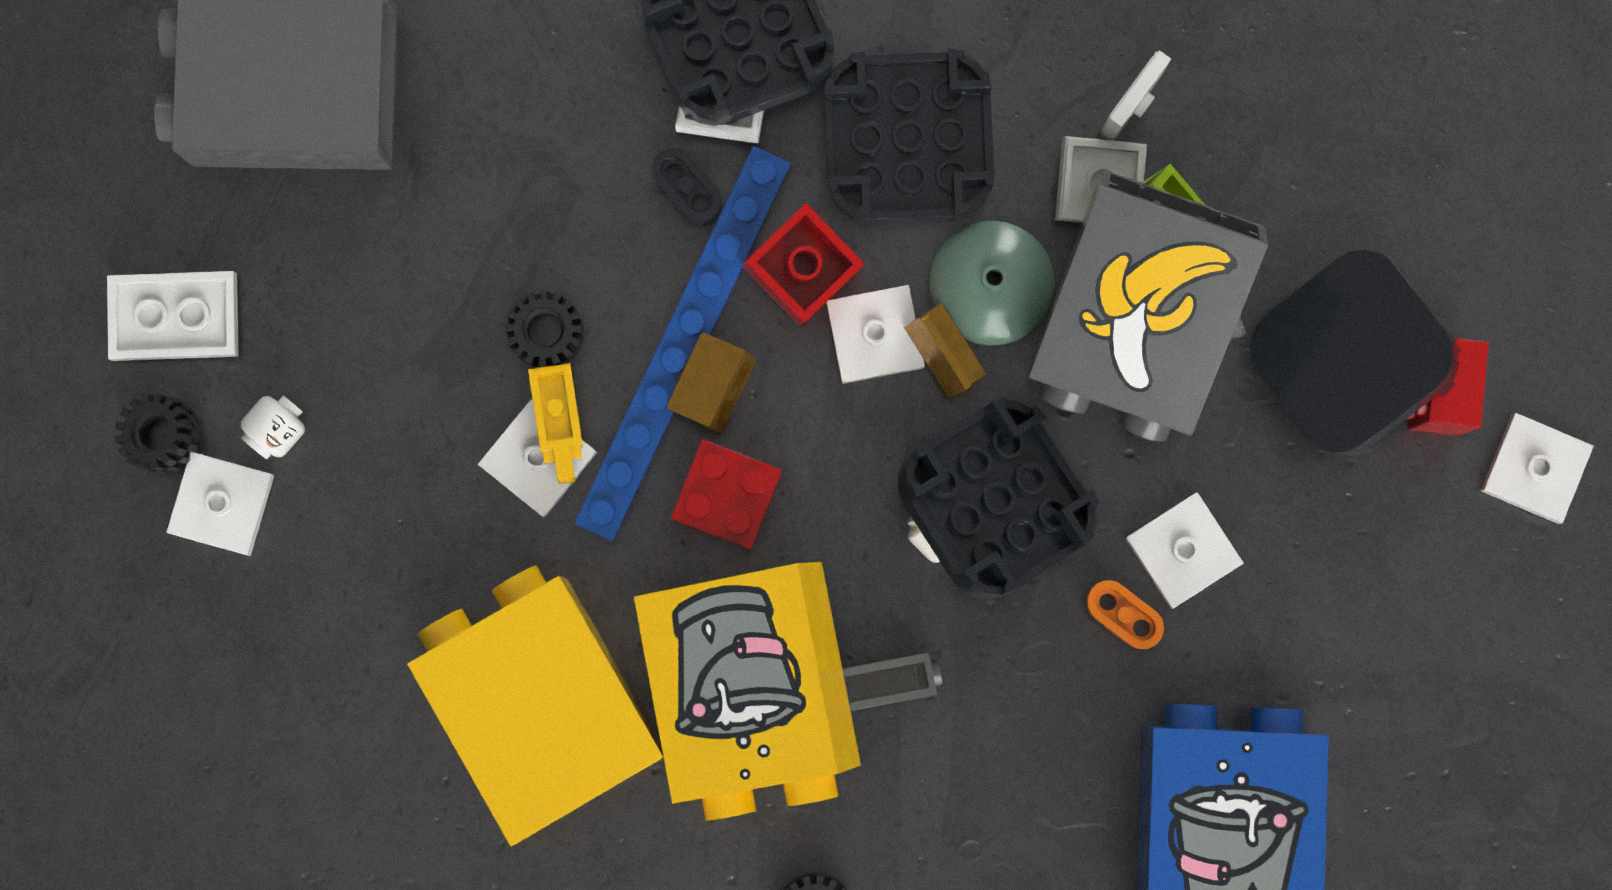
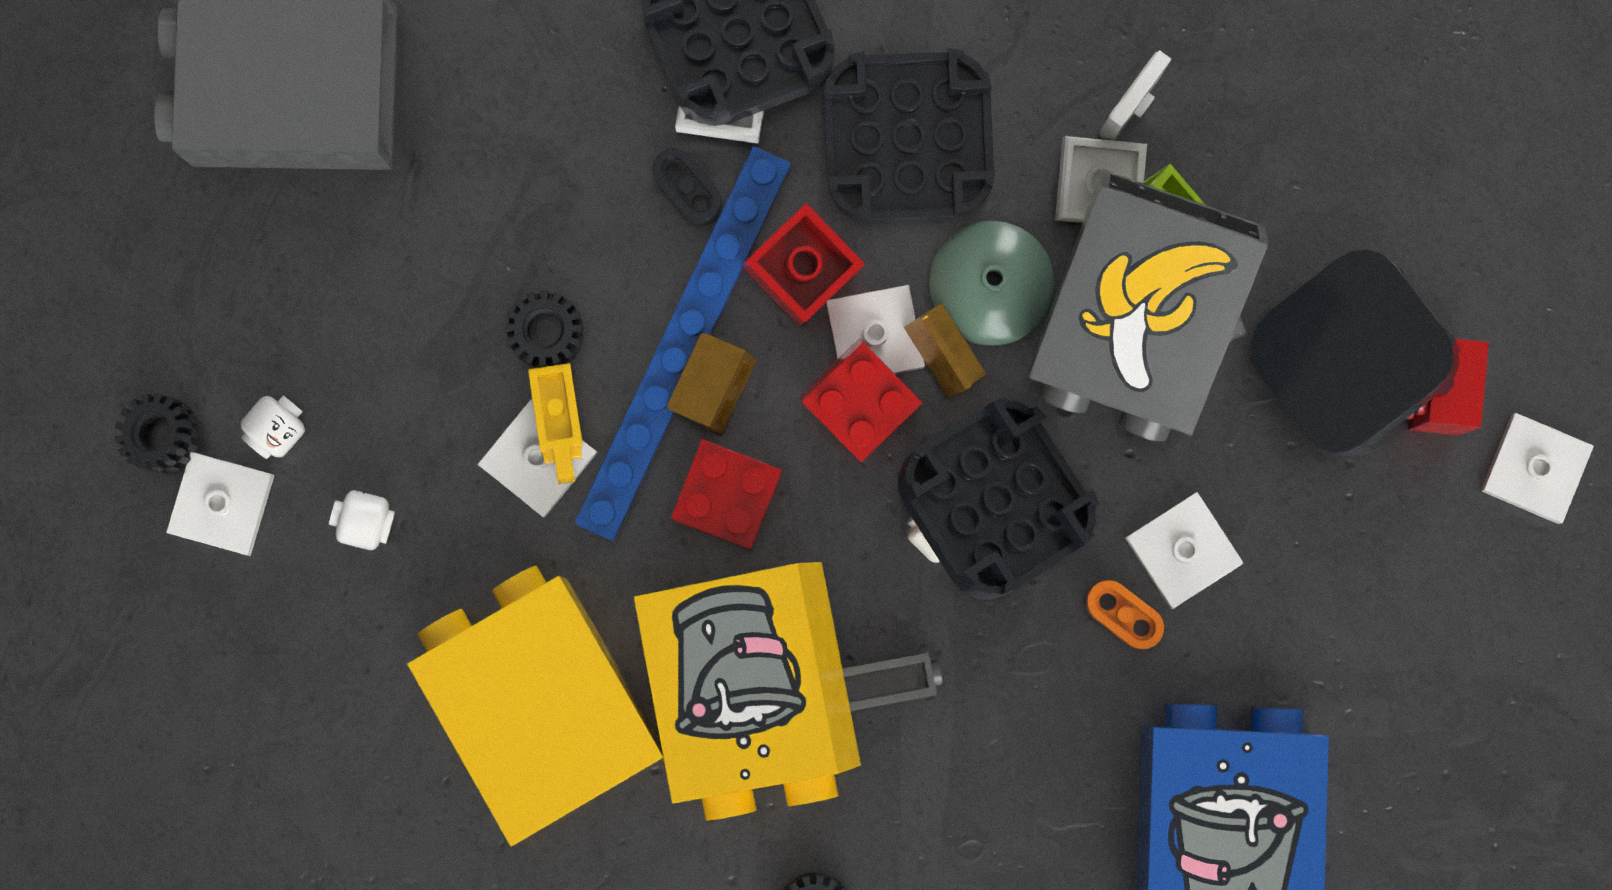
(172, 316): white plate -> none
(362, 520): none -> white head
(860, 400): none -> red brick

